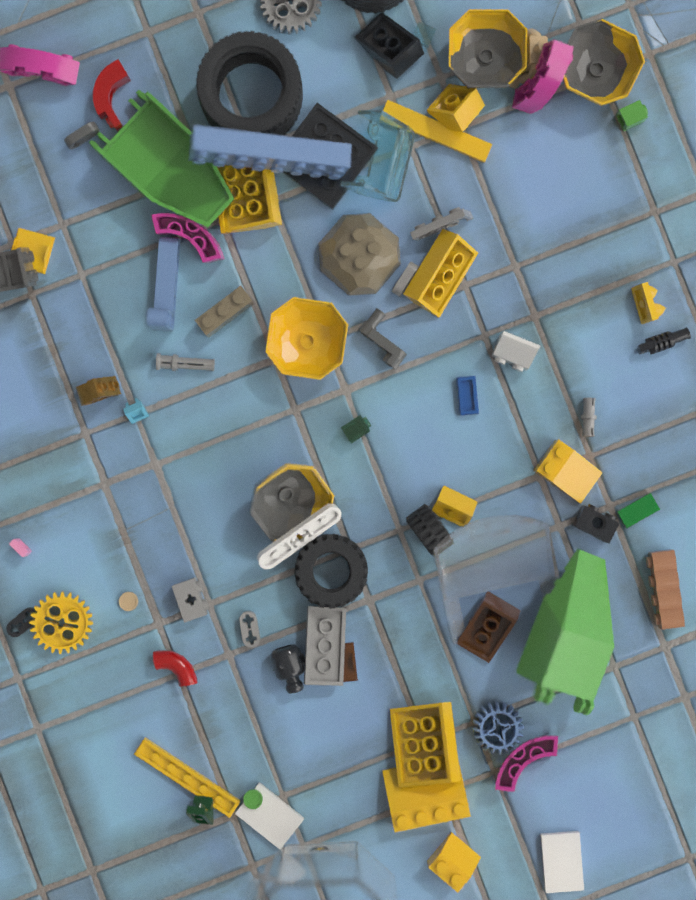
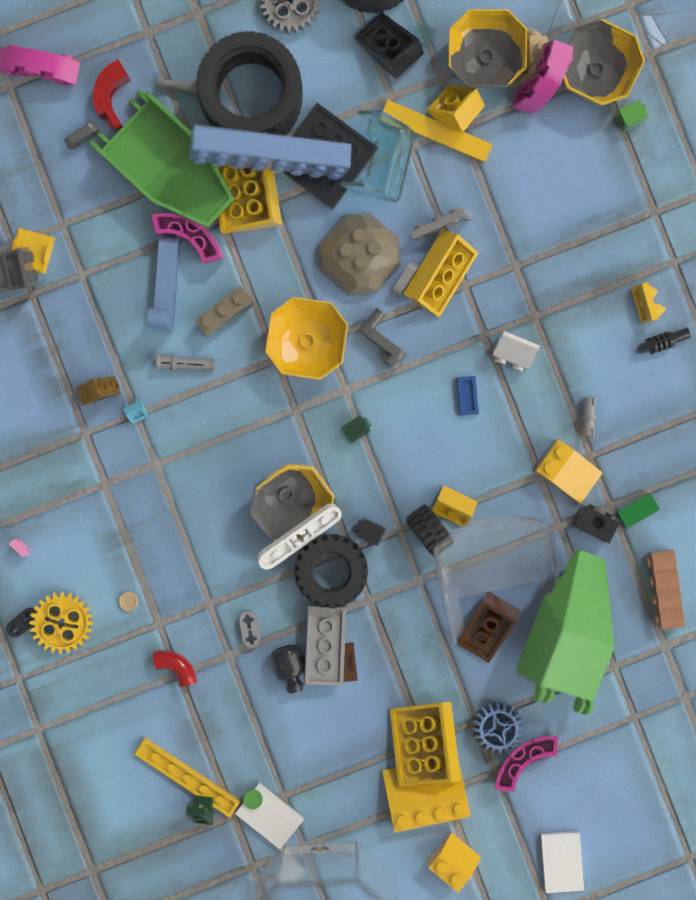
(182, 86): none -> light grey piece
(182, 592): light grey brick -> none
(369, 531): none -> black brick

